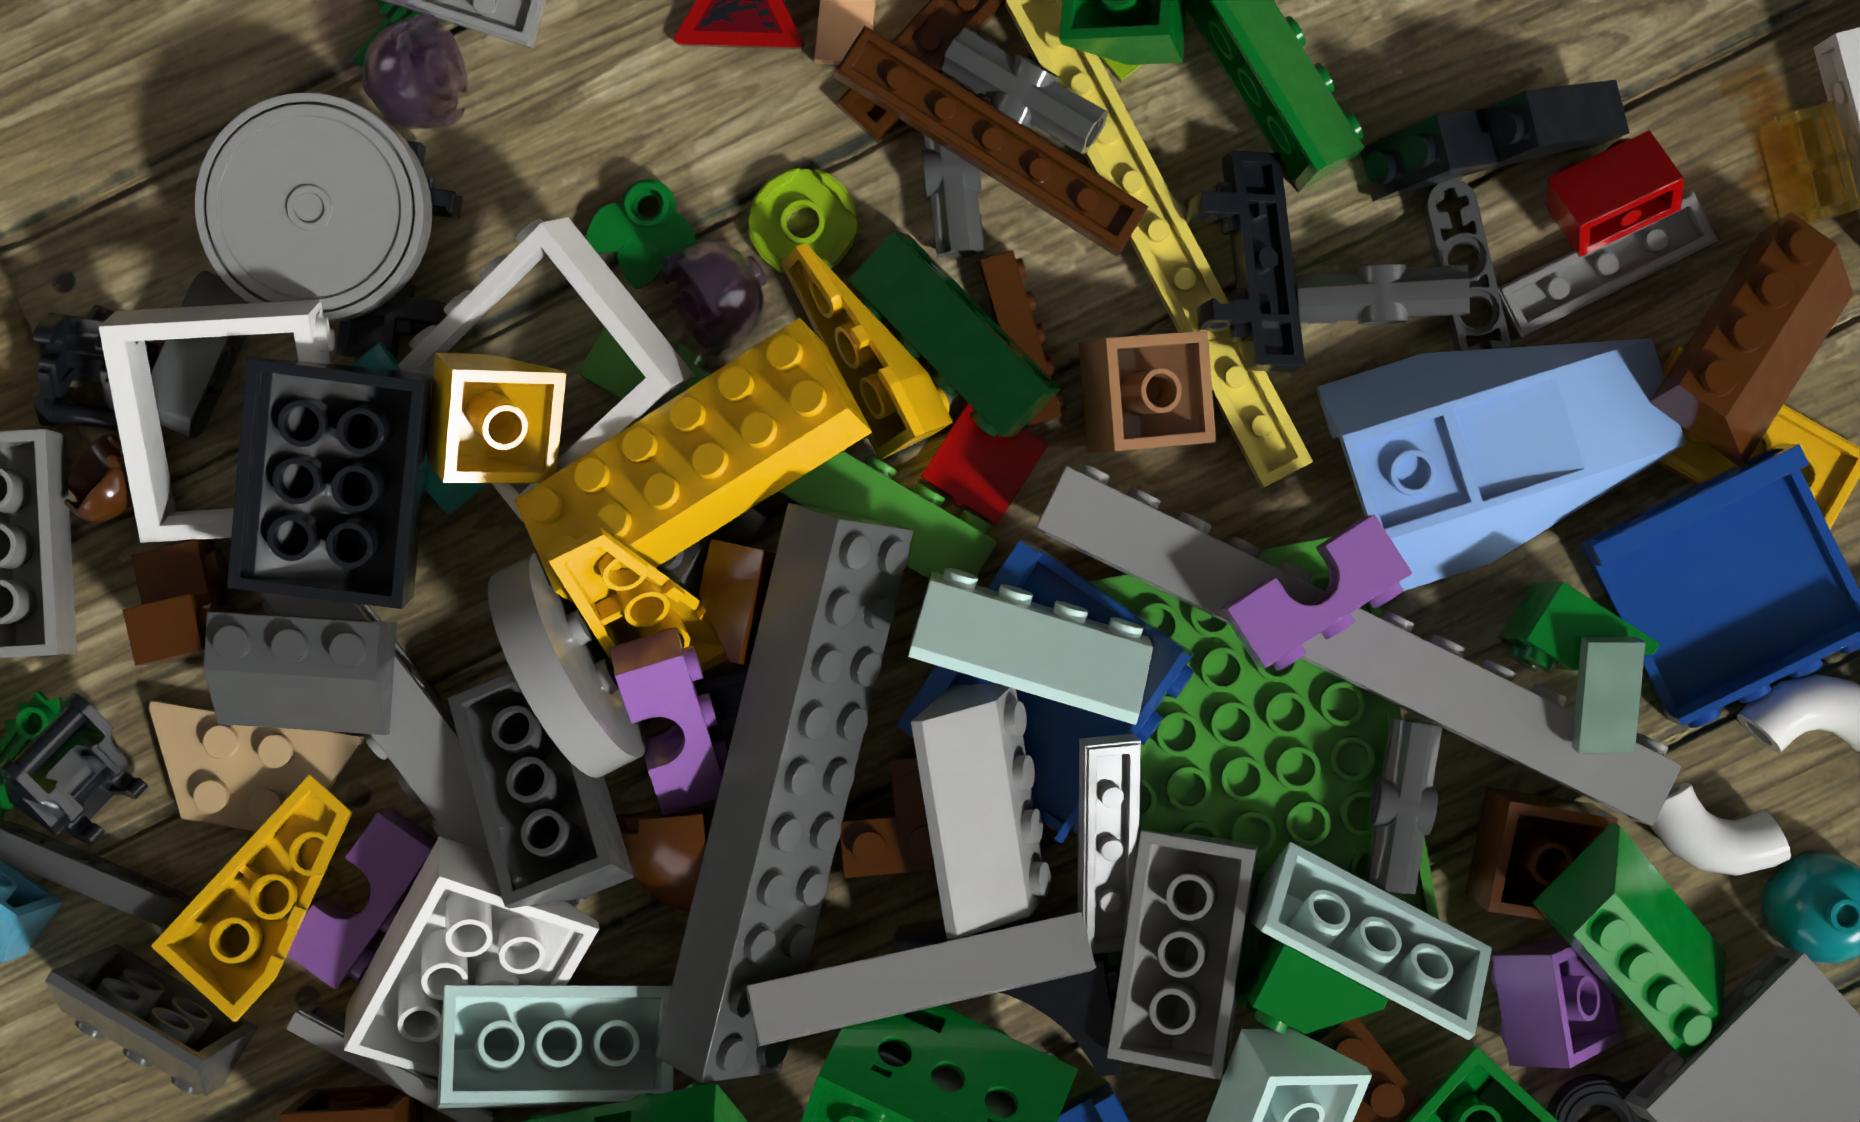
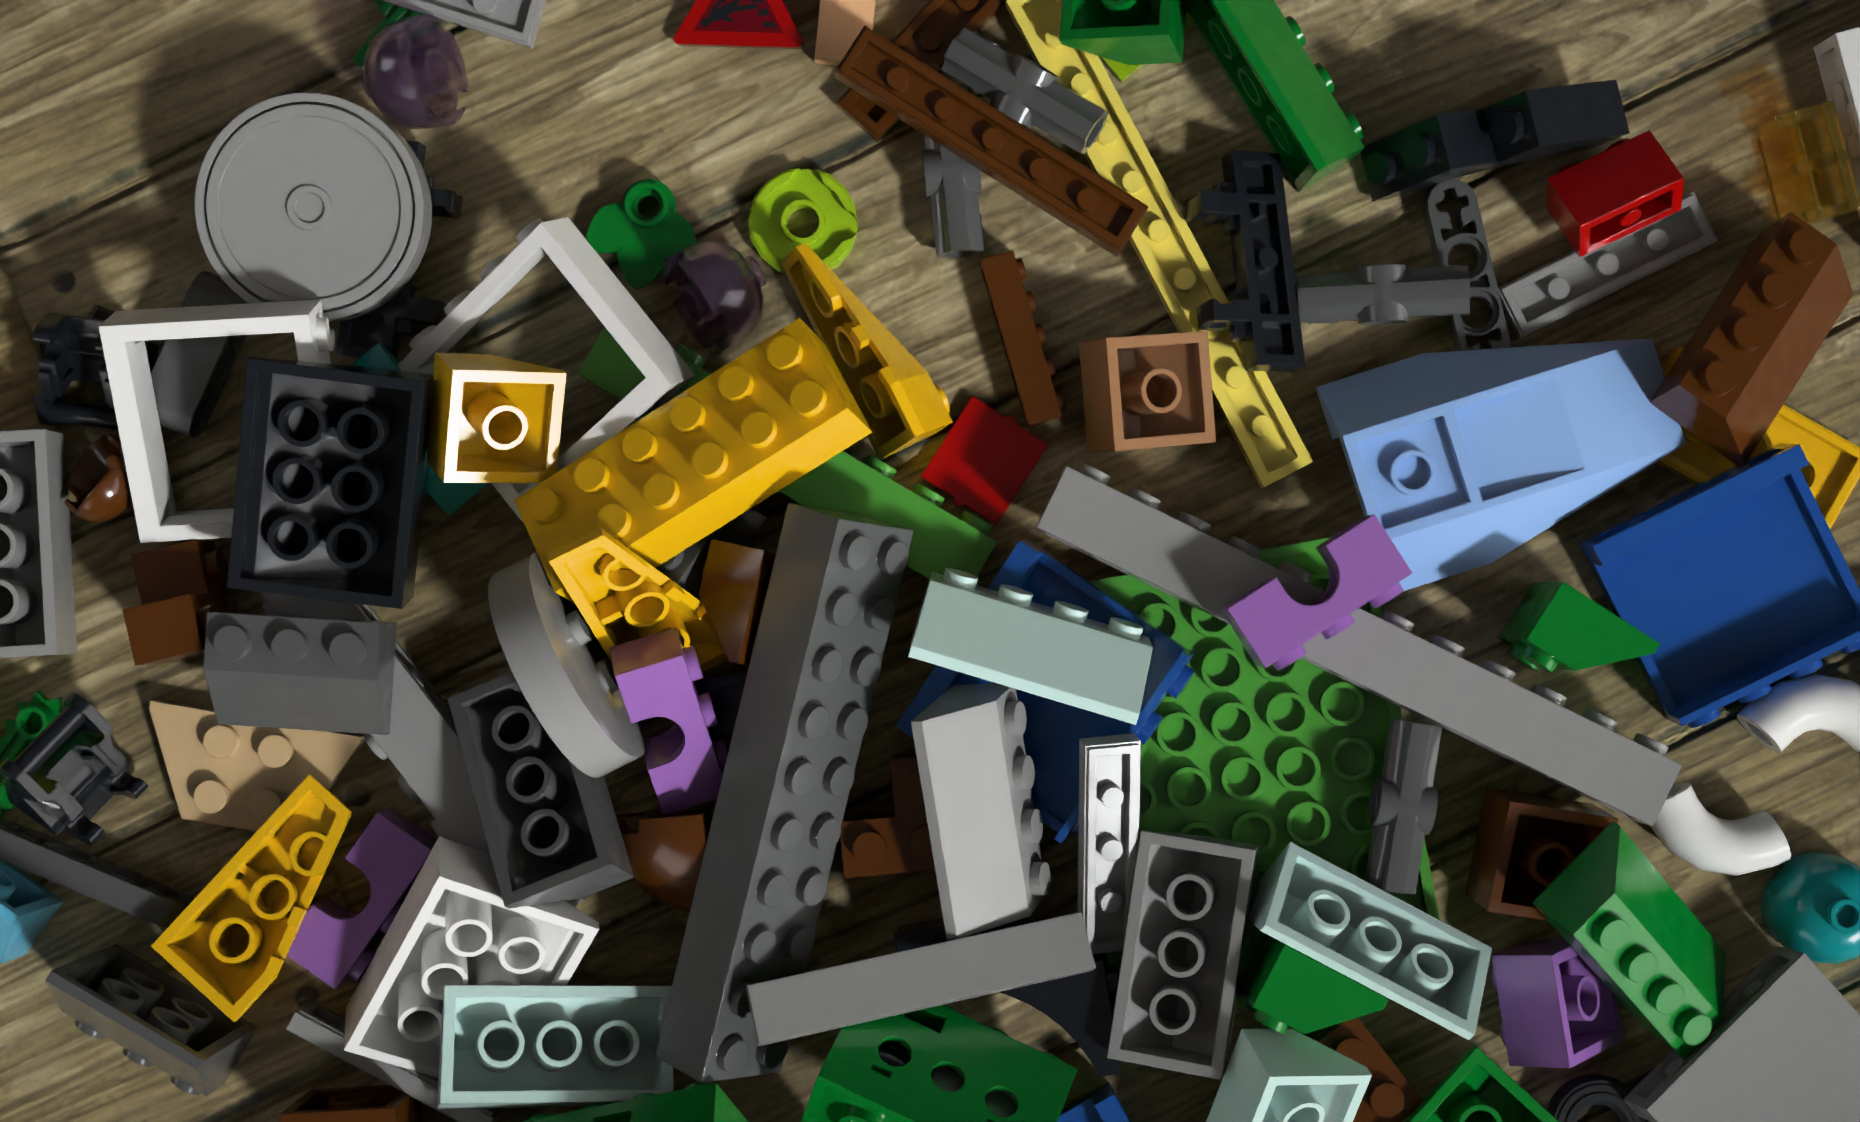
(953, 335): dark green brick -> none
(1608, 695): sand green tile -> none

